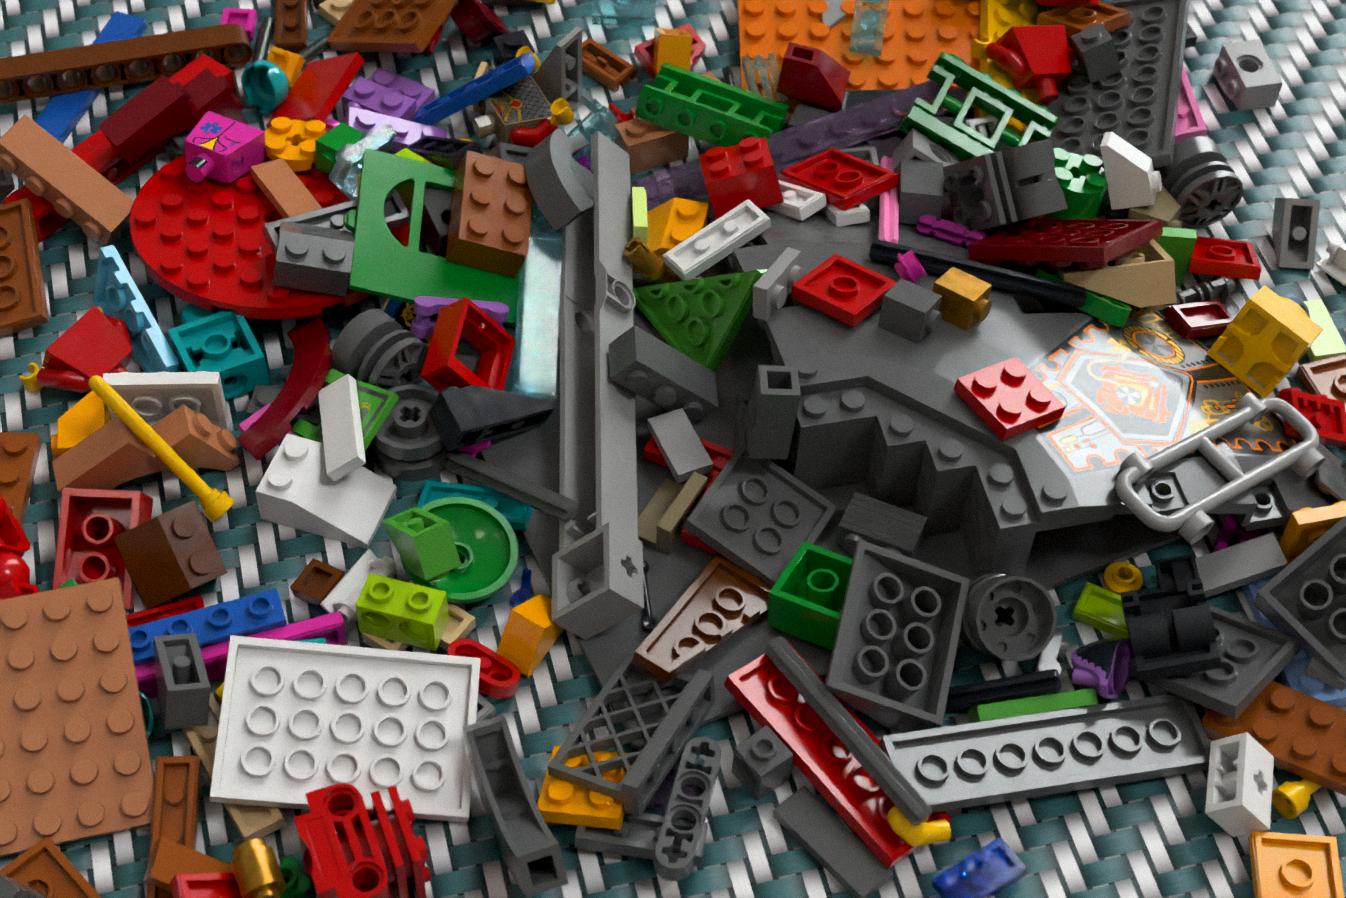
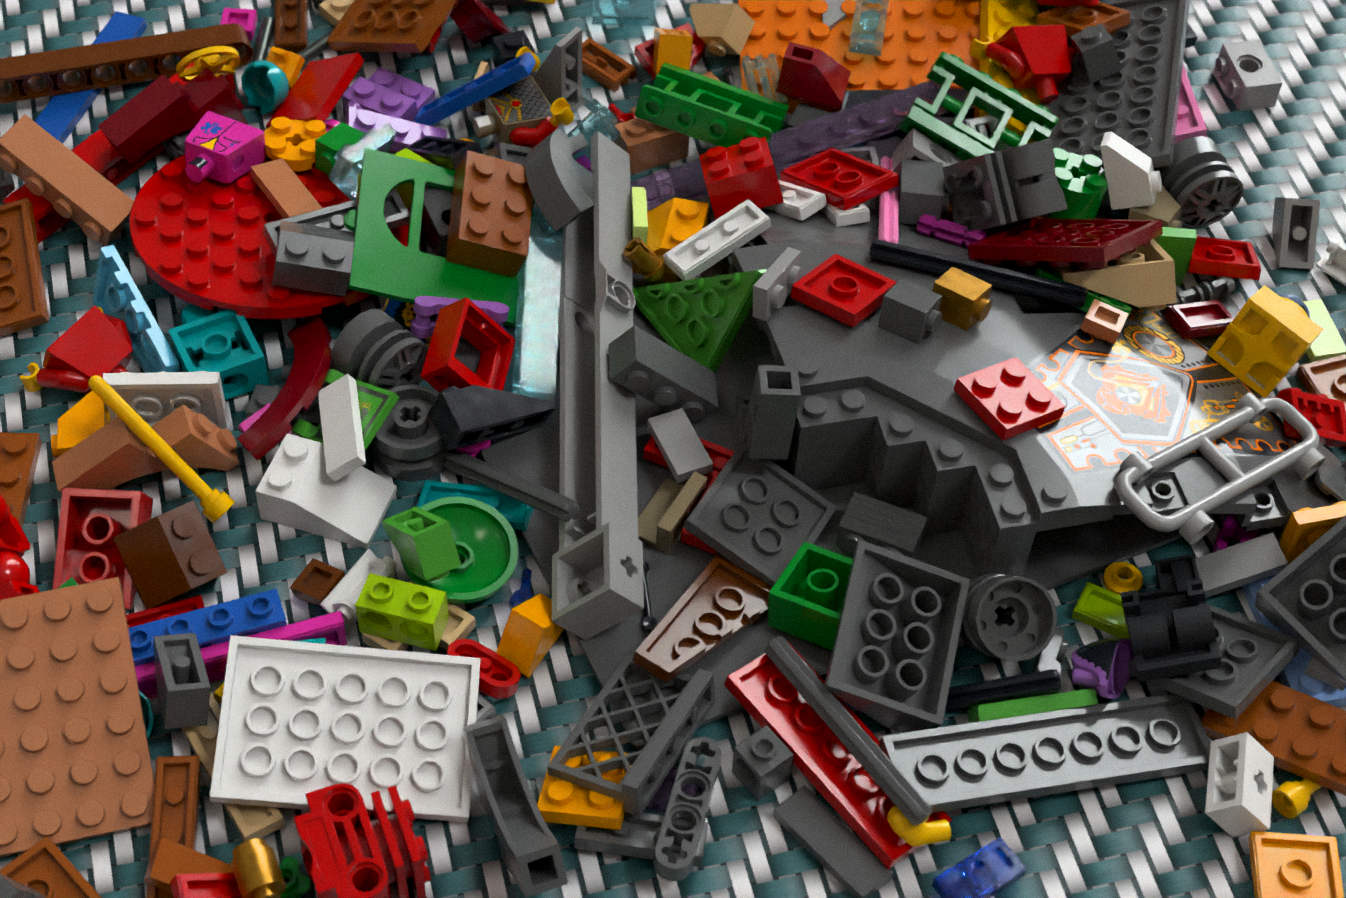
(208, 58): none -> yellow wheel
(722, 26): none -> tan slope
(909, 267): dark pink plate -> none
(1104, 321): none -> nougat plate

